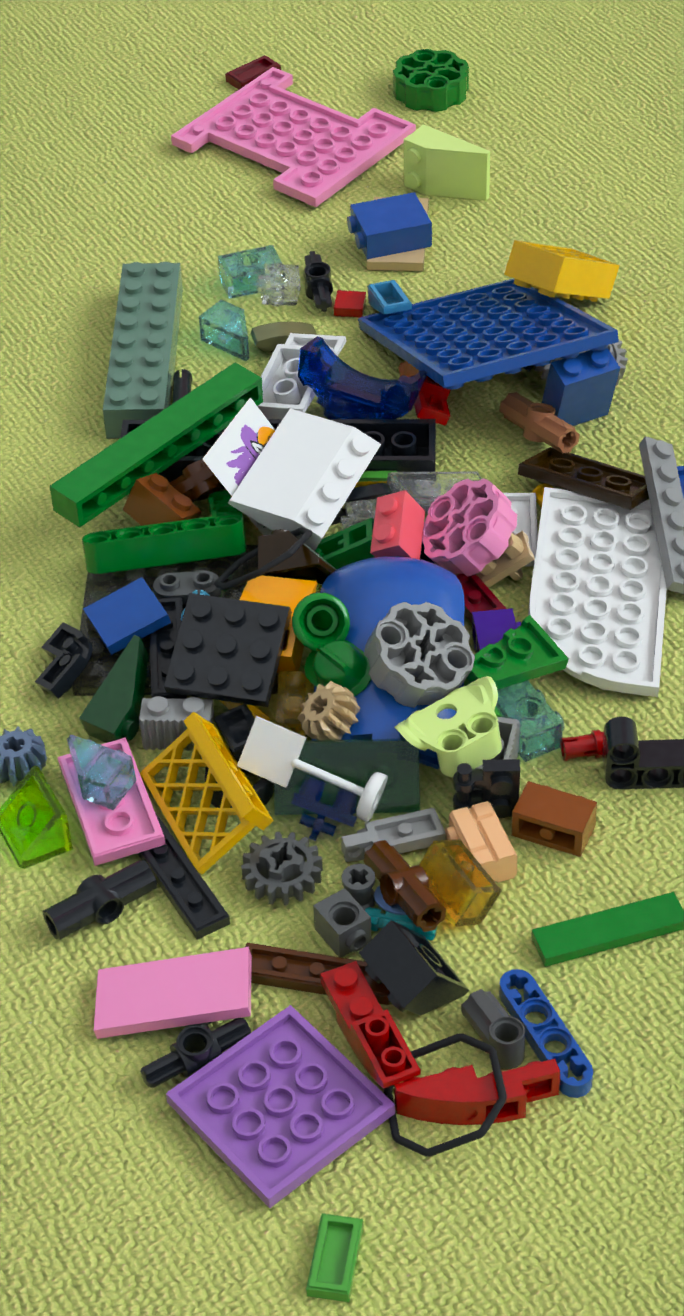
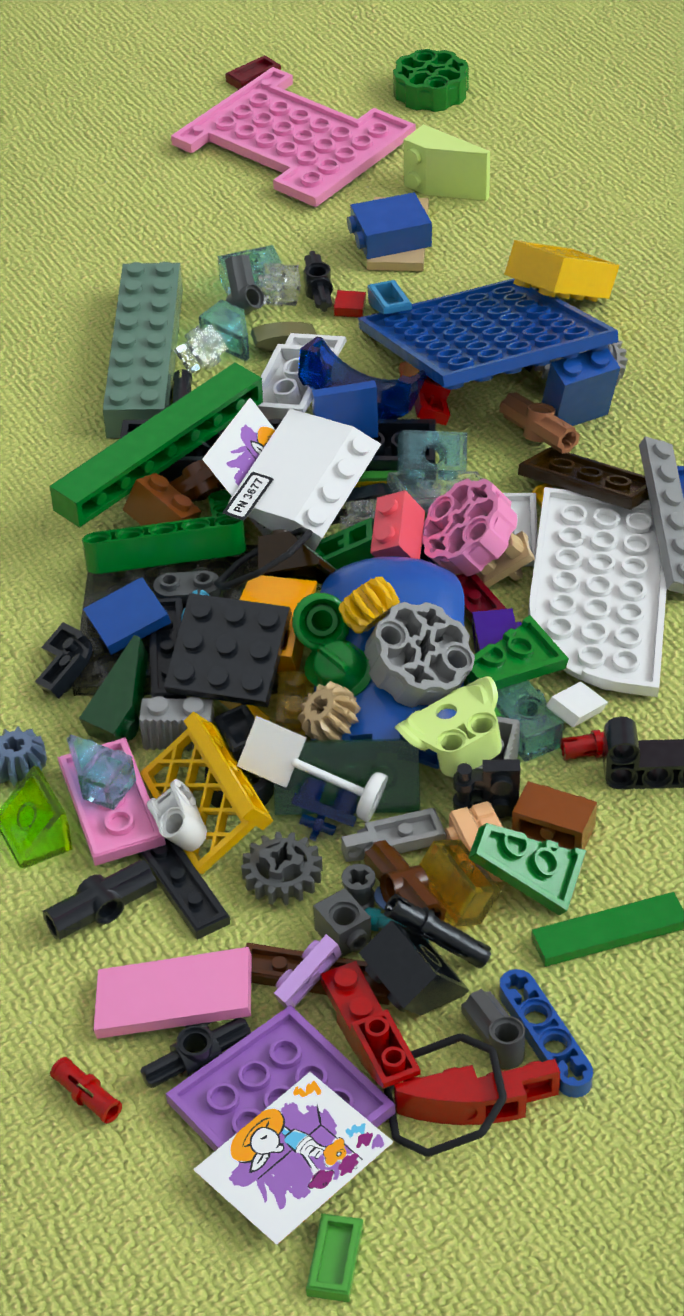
(101, 1103): none -> red pin
(179, 817): none -> white piece
(201, 348): none -> clear brick
(243, 290): none -> dark grey piece
(248, 495): none -> sticker
(293, 1157): none -> sticker
(316, 959): none -> lavender plate
(349, 405): none -> blue tile
(368, 604): none -> yellow gear
(425, 924): none -> black pin
(449, 445): none -> clear light blue brick
(531, 866): none -> wing
(576, 704): none -> white tile

